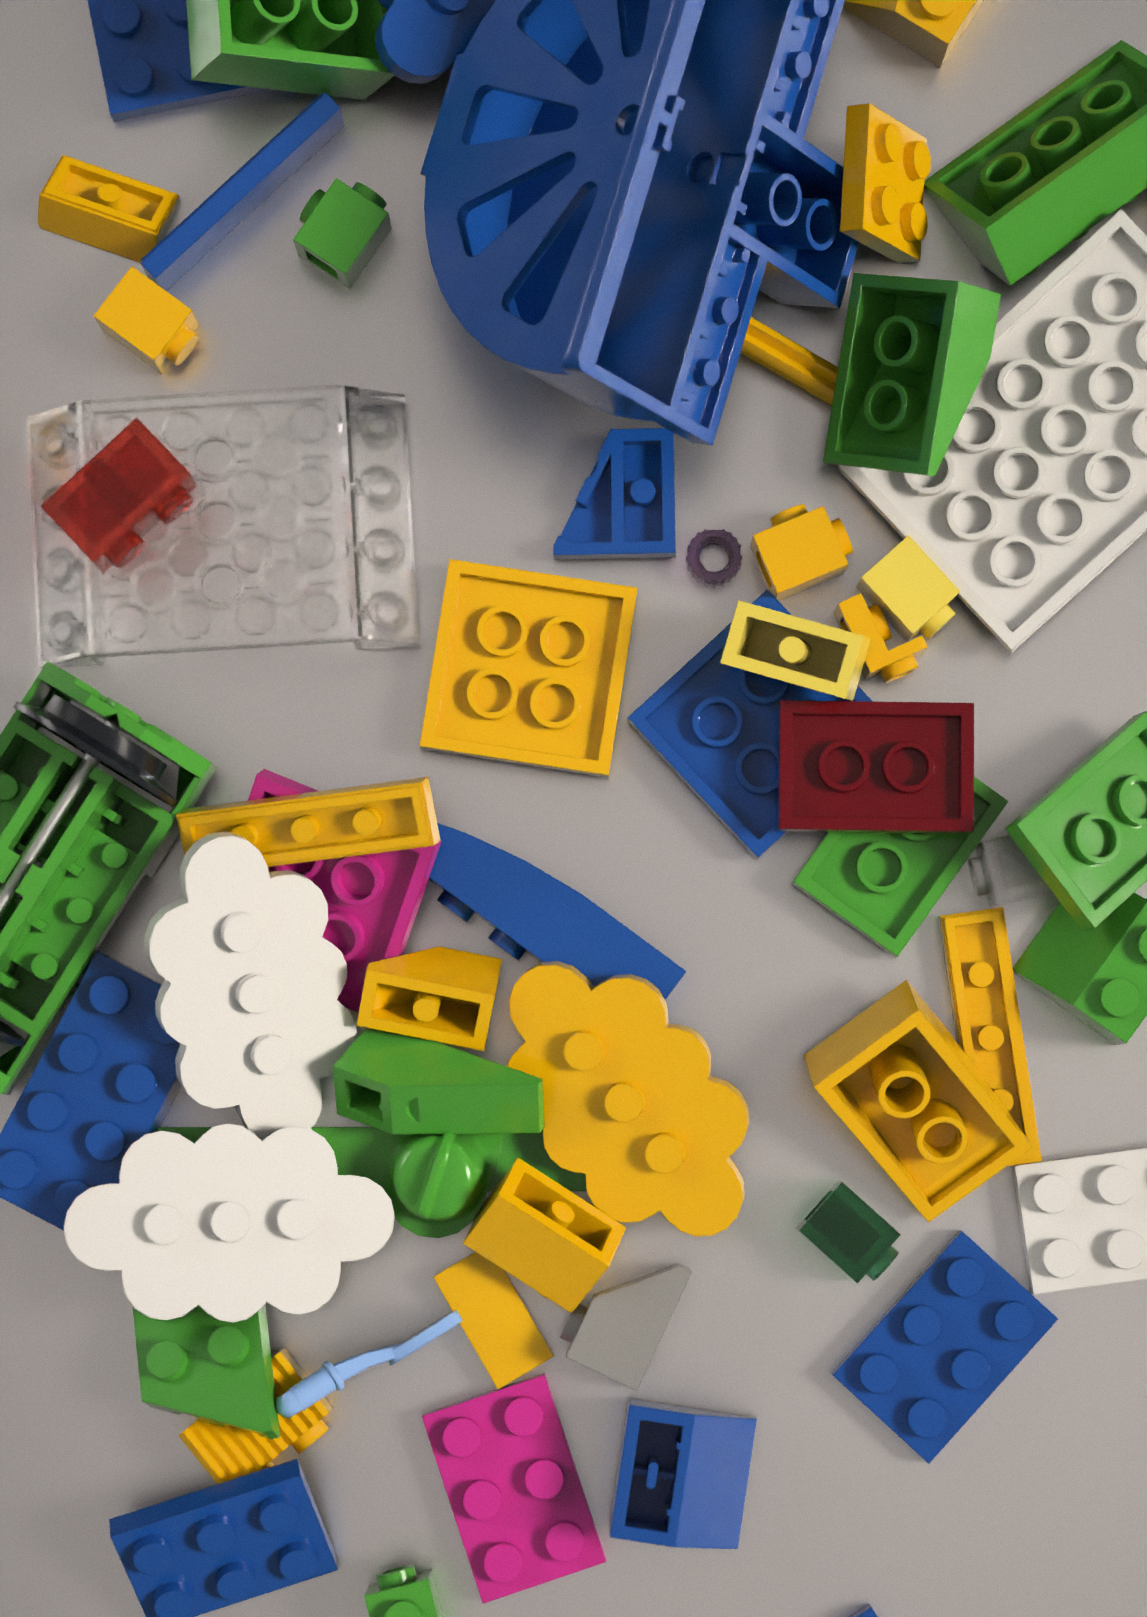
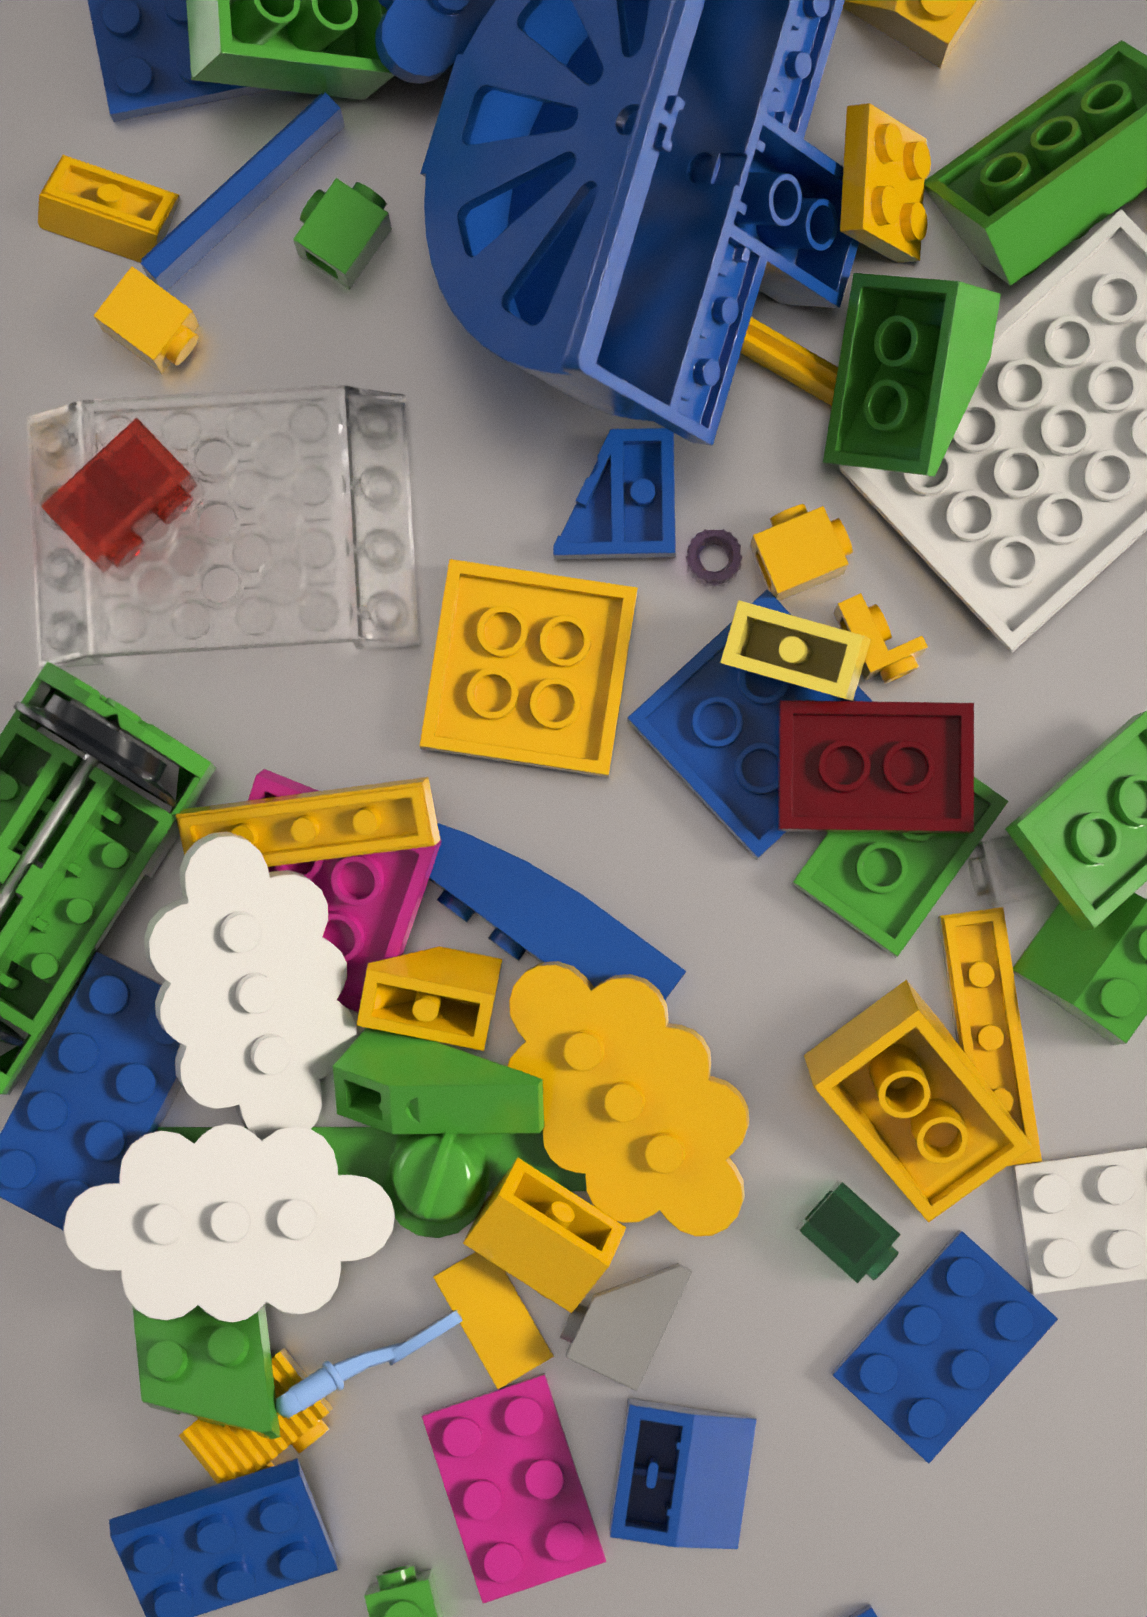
(910, 591): light yellow brick -> none

